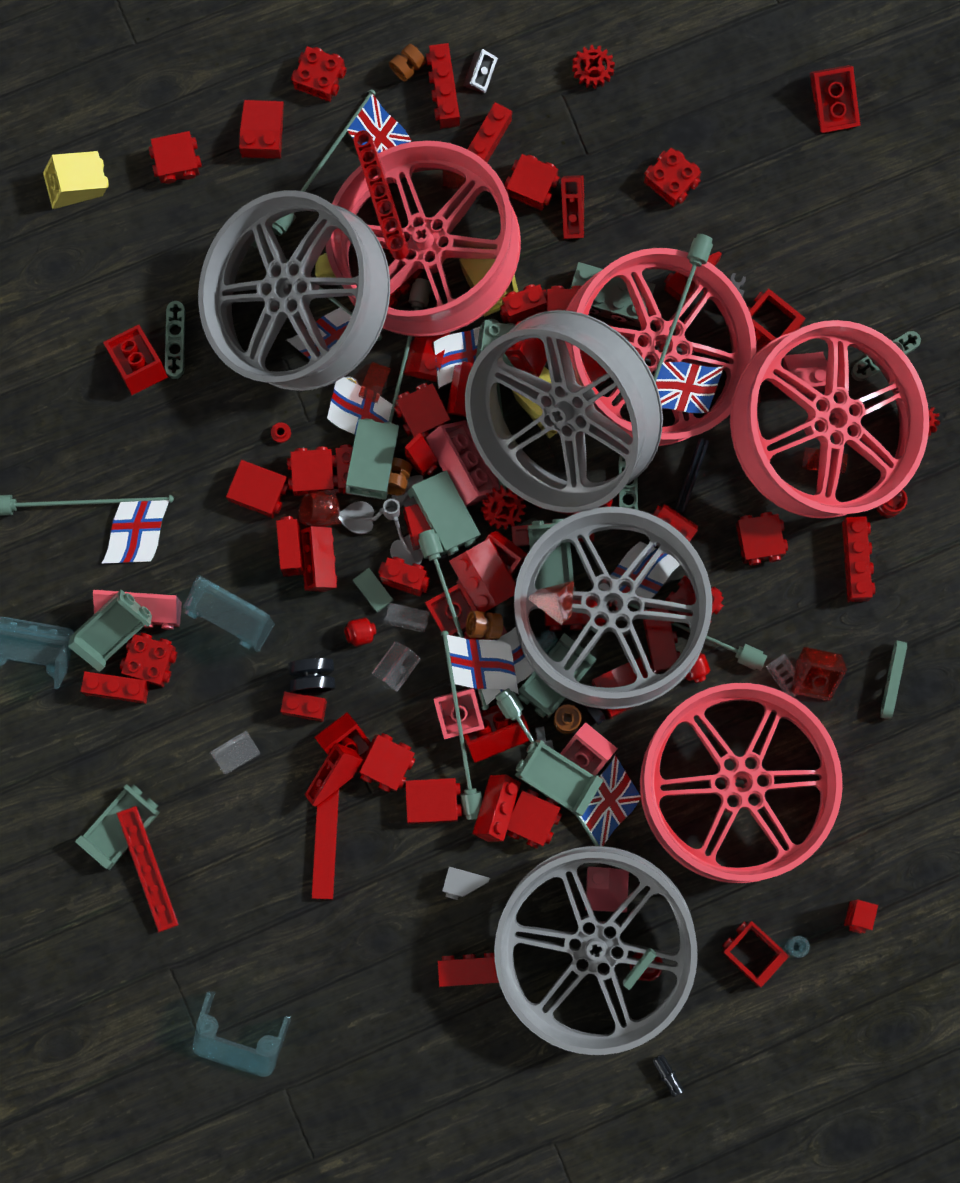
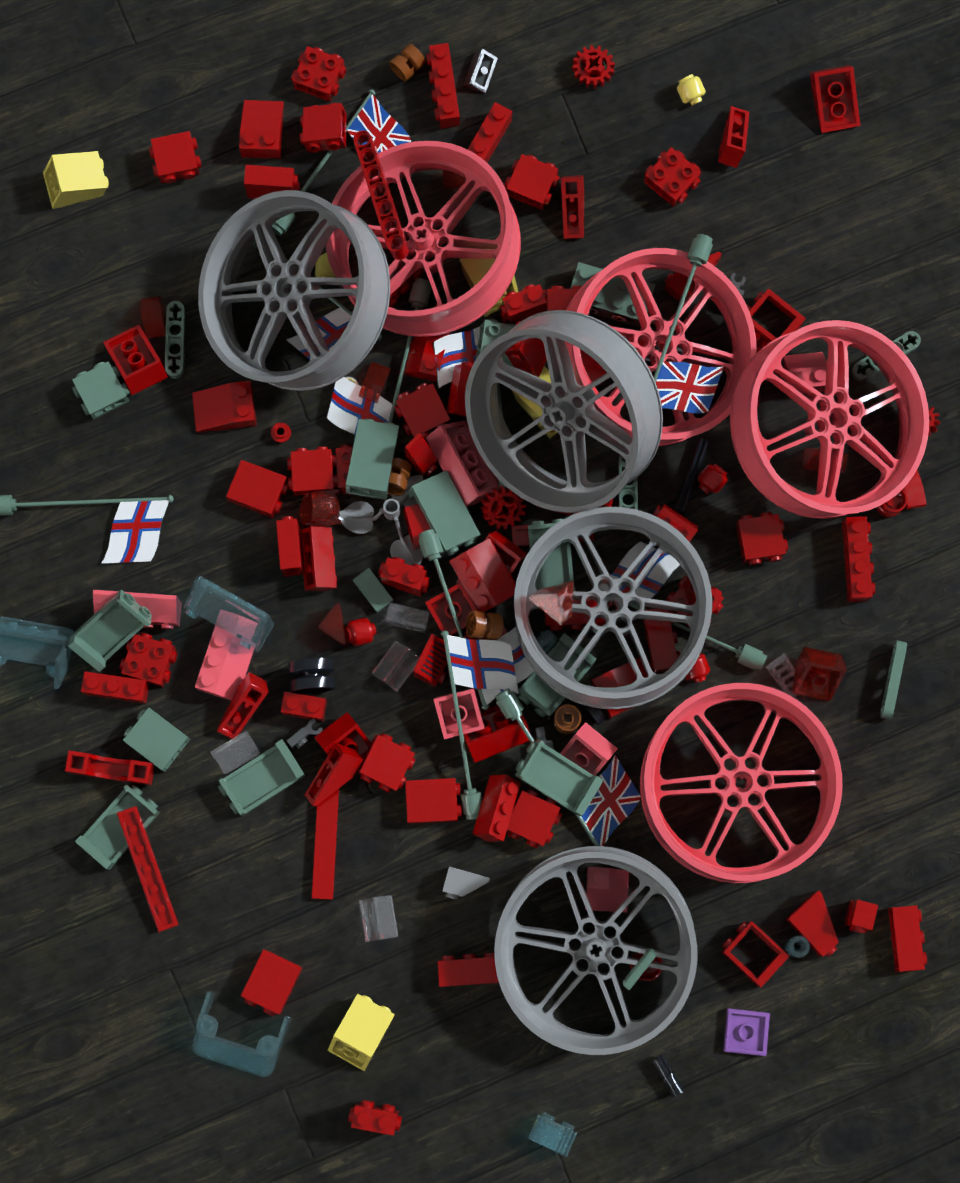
(100, 389): none -> sand green brick
(110, 768): none -> red arch
(153, 317): none -> clear red slope
(156, 739): none -> sand green brick
(223, 665): none -> coral slope
(224, 407): none -> red slope
(243, 705): none -> red slope
(261, 779): none -> sand green panel
(269, 179): none -> red brick
(271, 982): none -> red brick
(300, 738): none -> dark grey plate
(323, 127): none -> red brick
(334, 626): none -> clear red slope
(361, 1031): none -> light yellow slope
(374, 1118): none -> red brick
(378, 918): none -> clear panel
(432, 662): none -> red slope
(552, 1134): none -> clear light blue brick
(691, 89): none -> light yellow head
(712, 478): none -> red head
(734, 137): none -> red slope
(746, 1032): none -> medium lavender tile
(814, 923): none -> red slope
(907, 938): none -> red brick
(915, 492): none -> red slope

